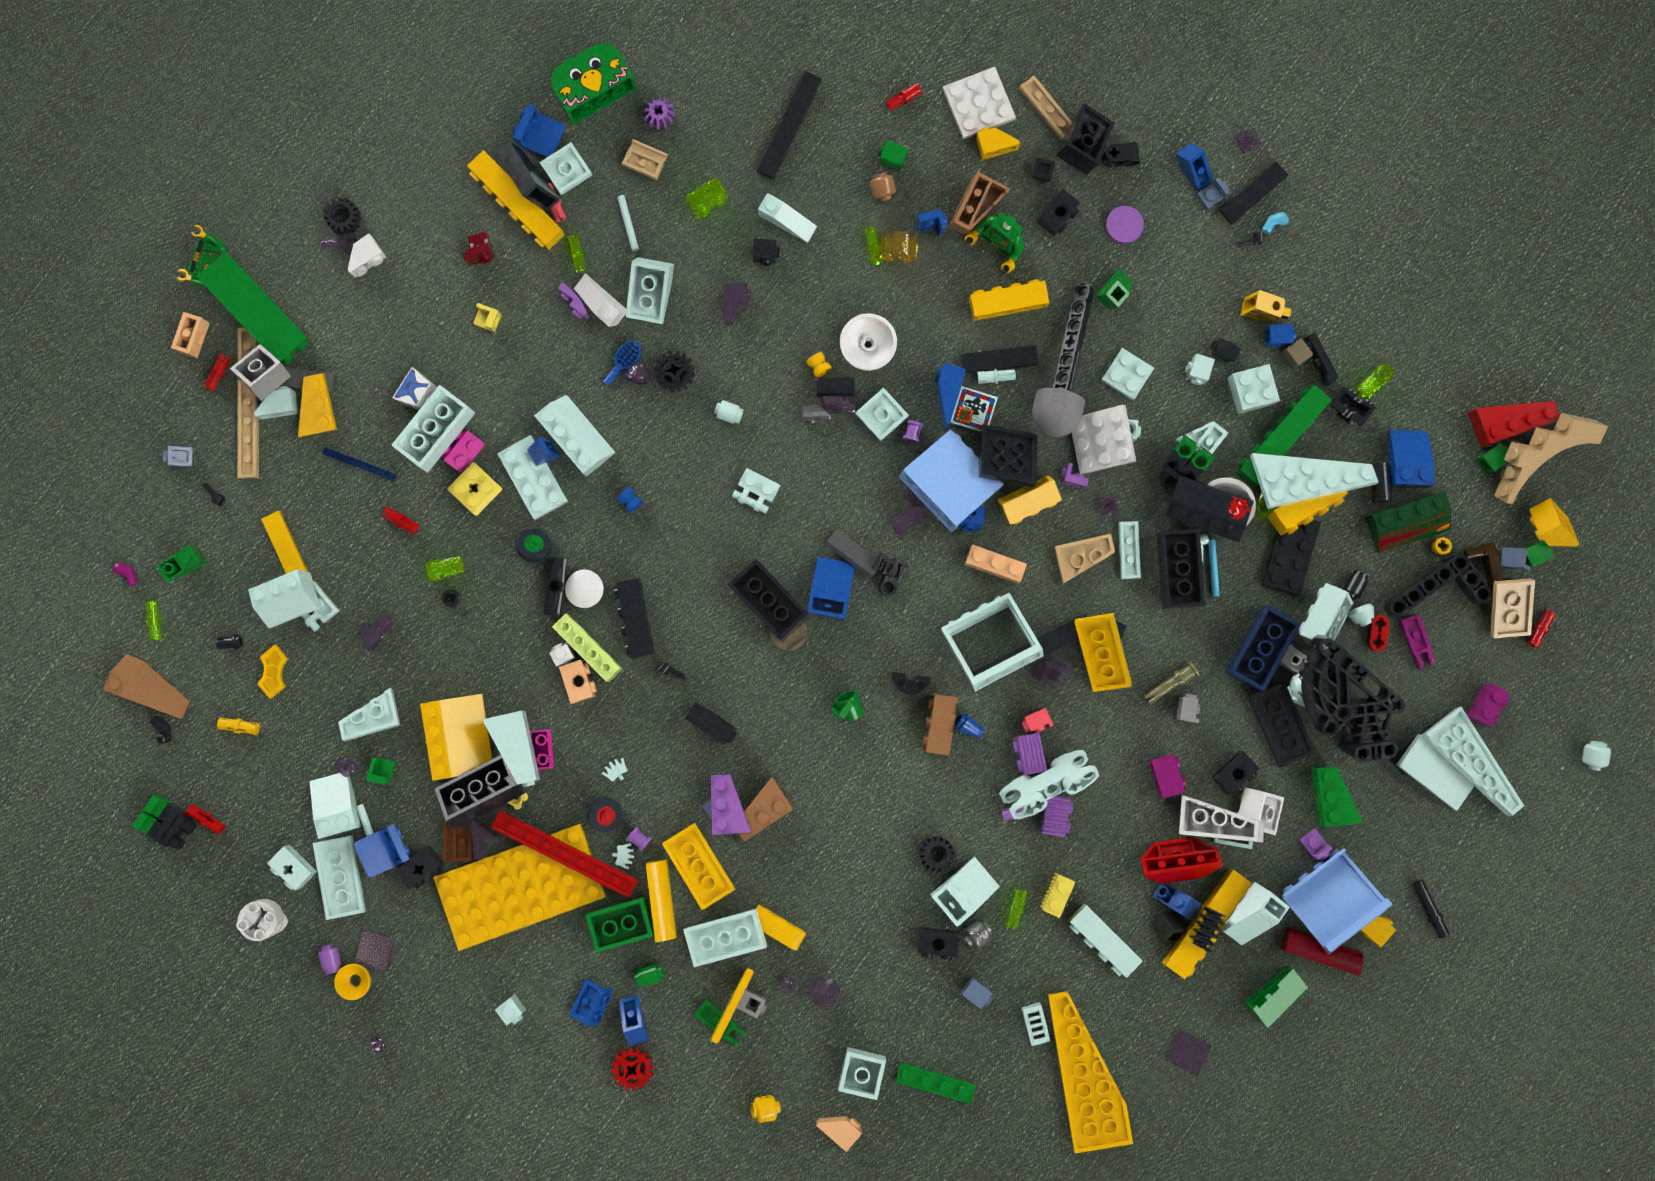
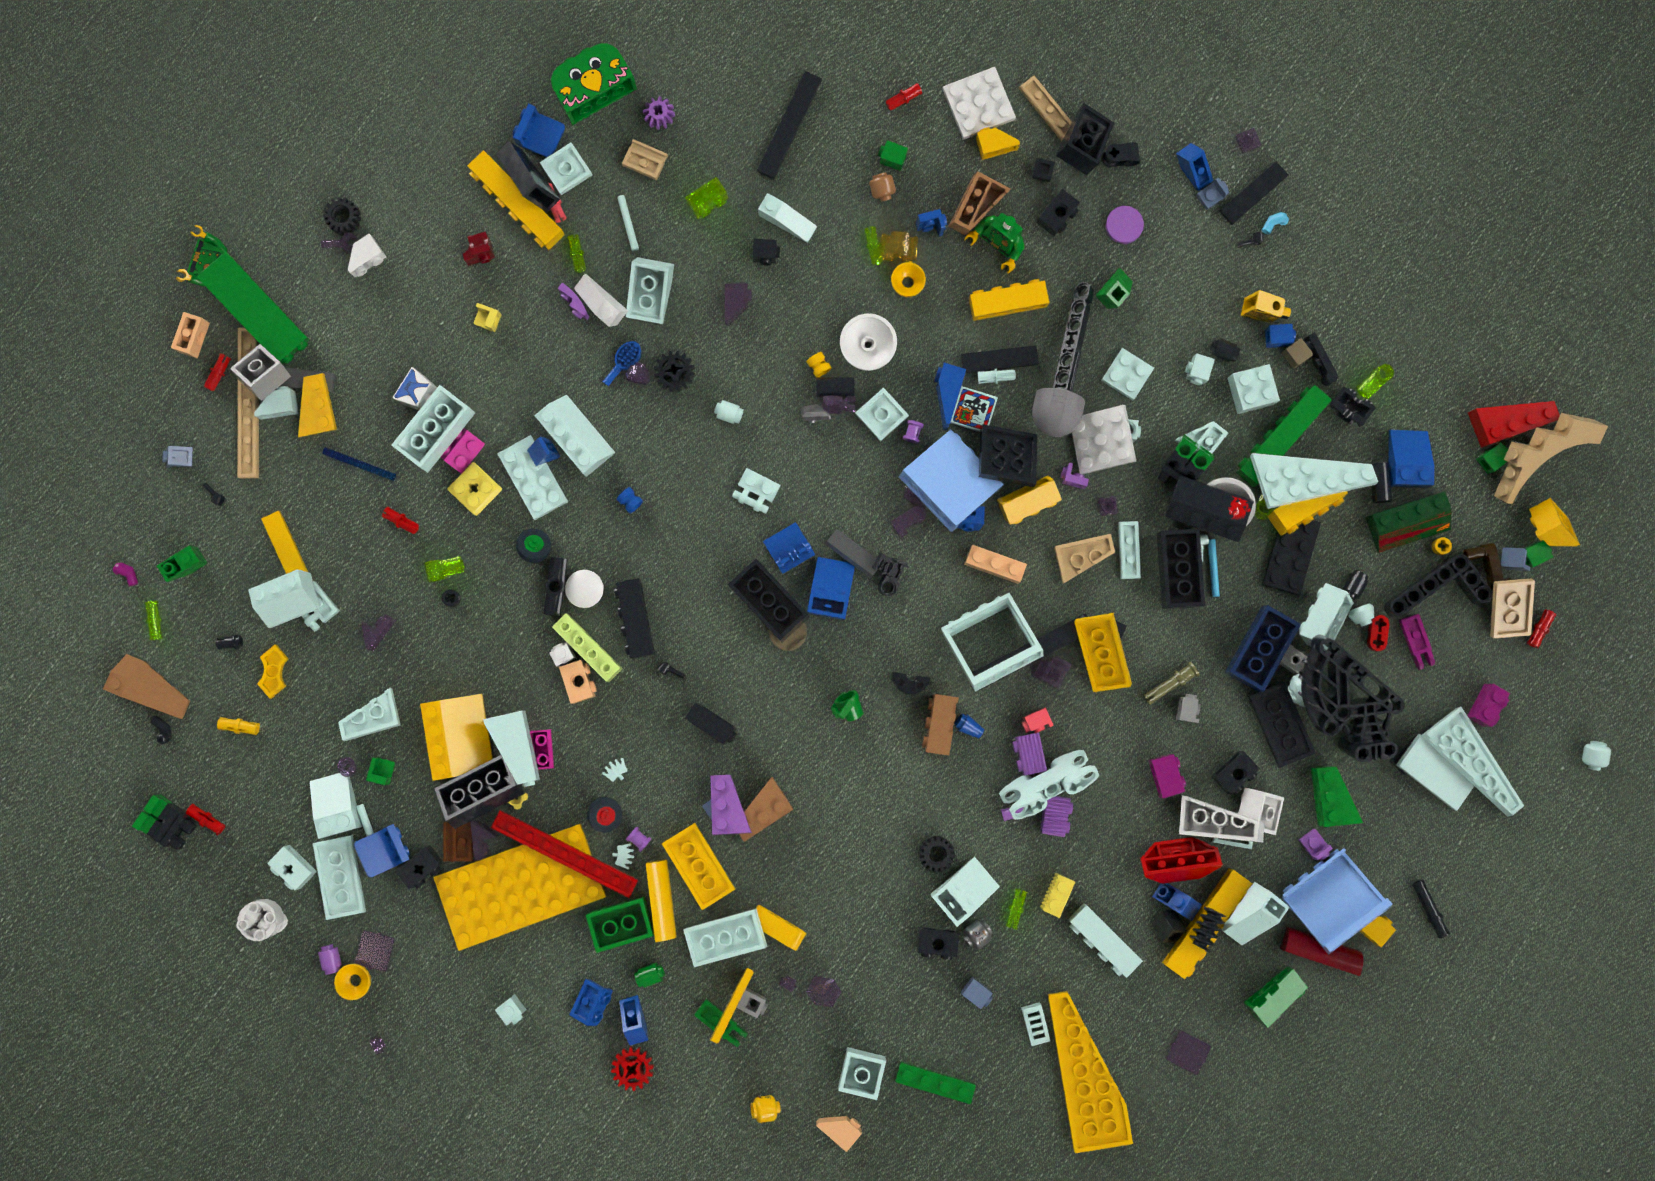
(789, 548): none -> blue hinge
(911, 271): none -> yellow piece

